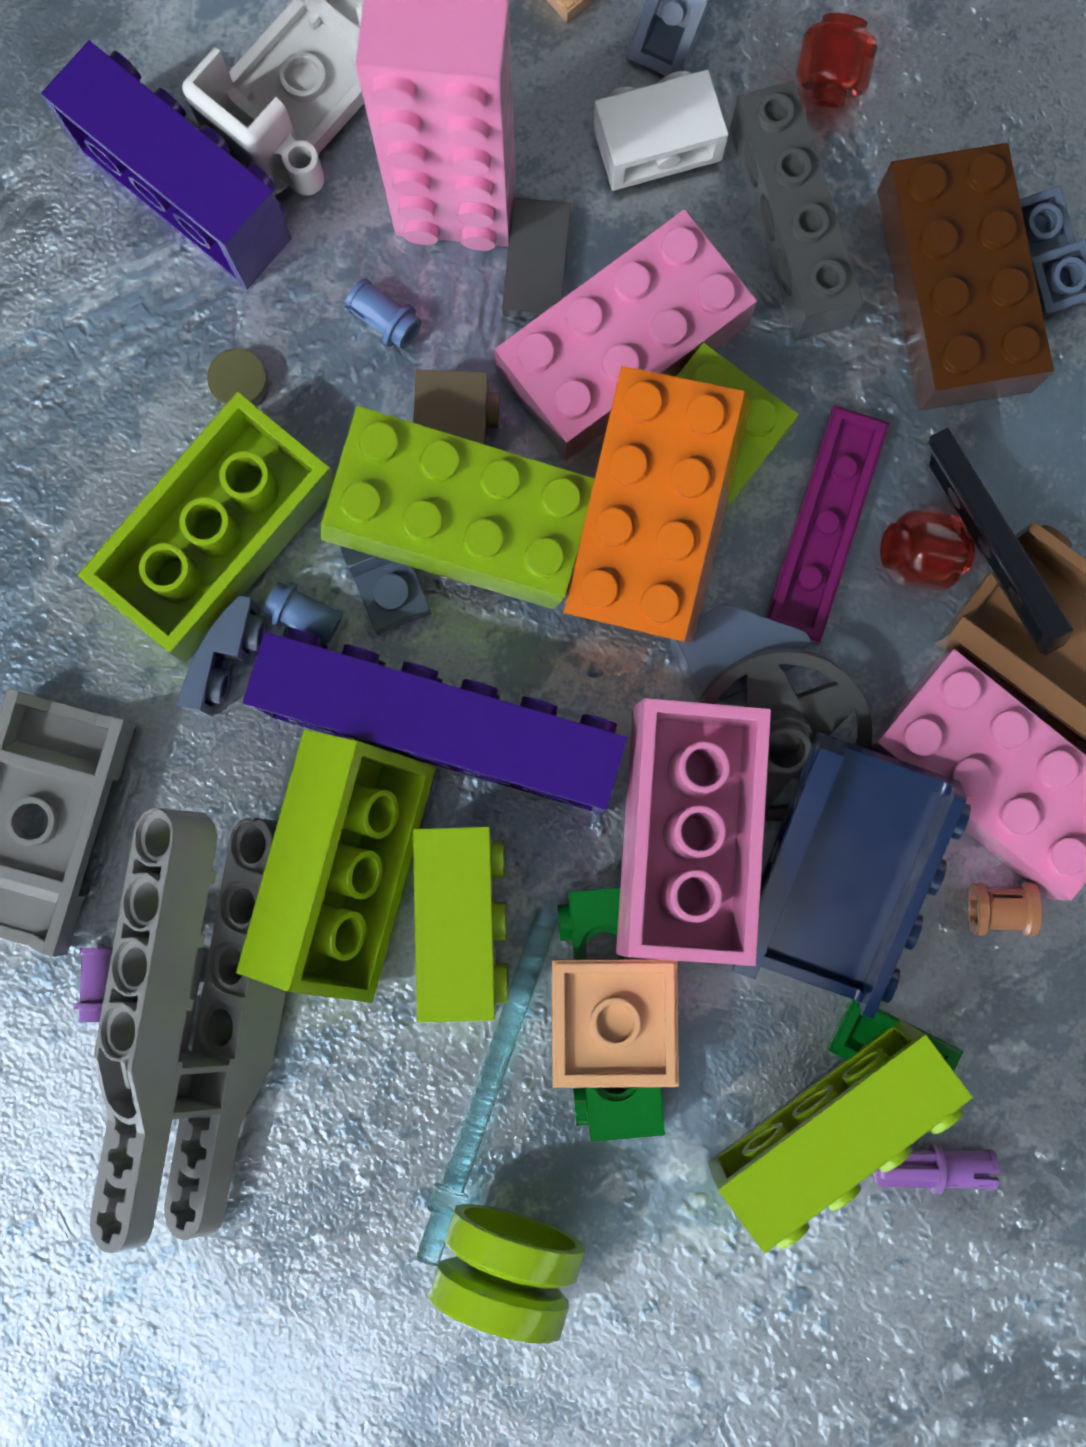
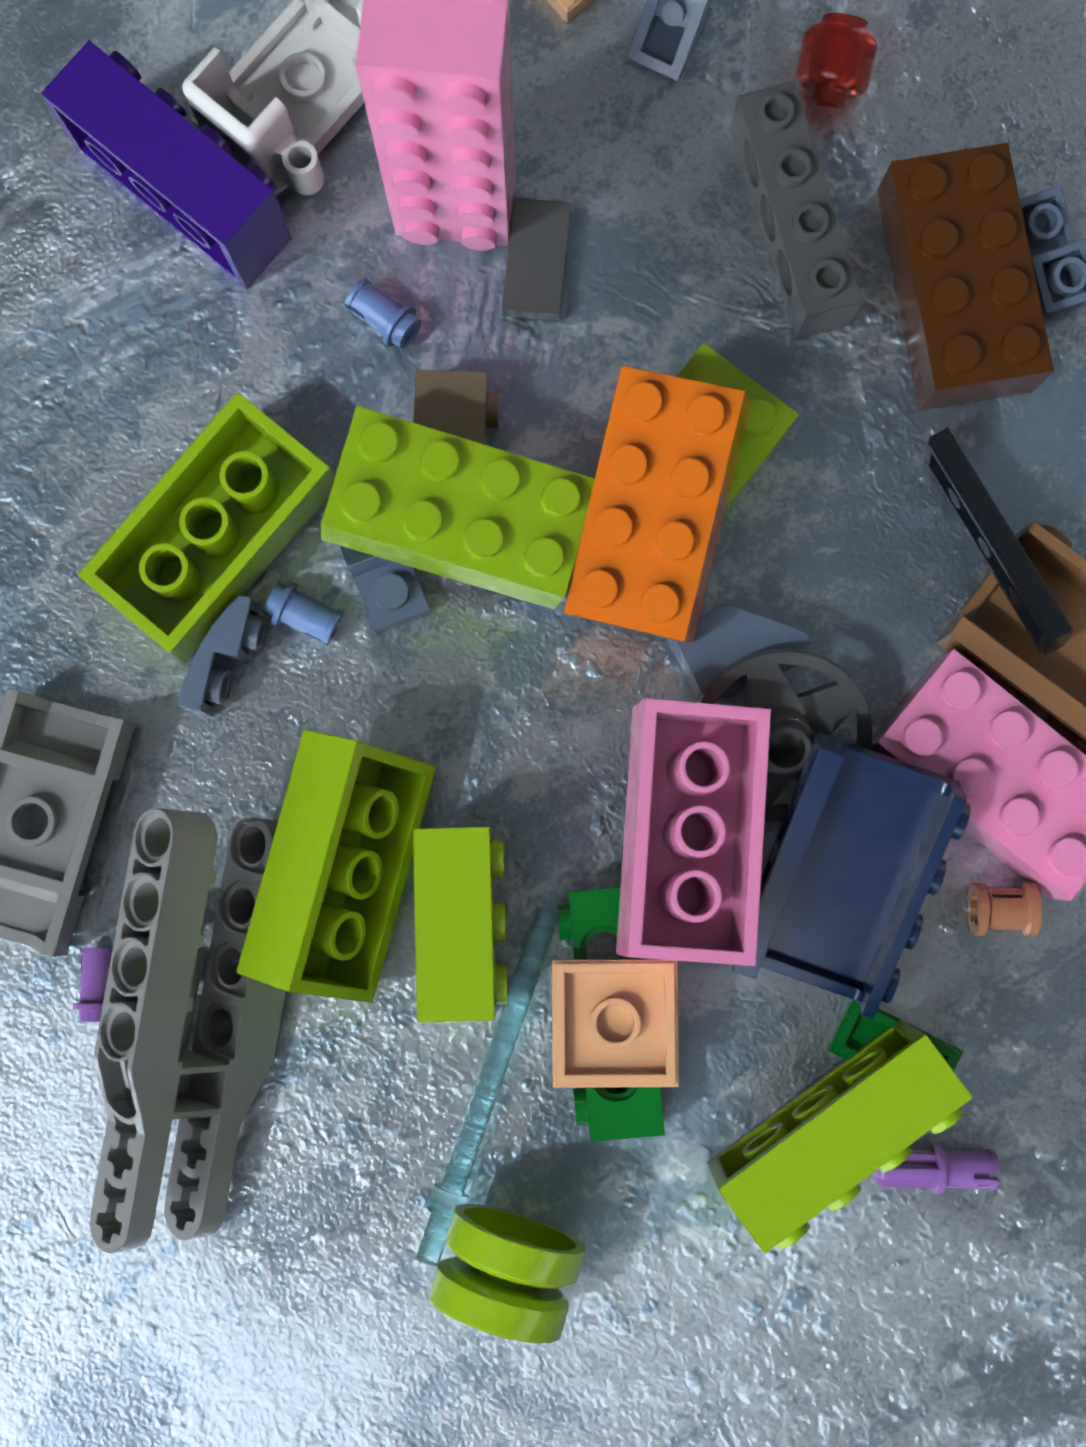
(240, 372): olive tile -> none
(435, 722): dark purple brick -> none
(636, 313): bright pink brick -> none
(659, 128): white brick -> none
(827, 521): magenta tile -> none
(927, 550): clear red head -> none

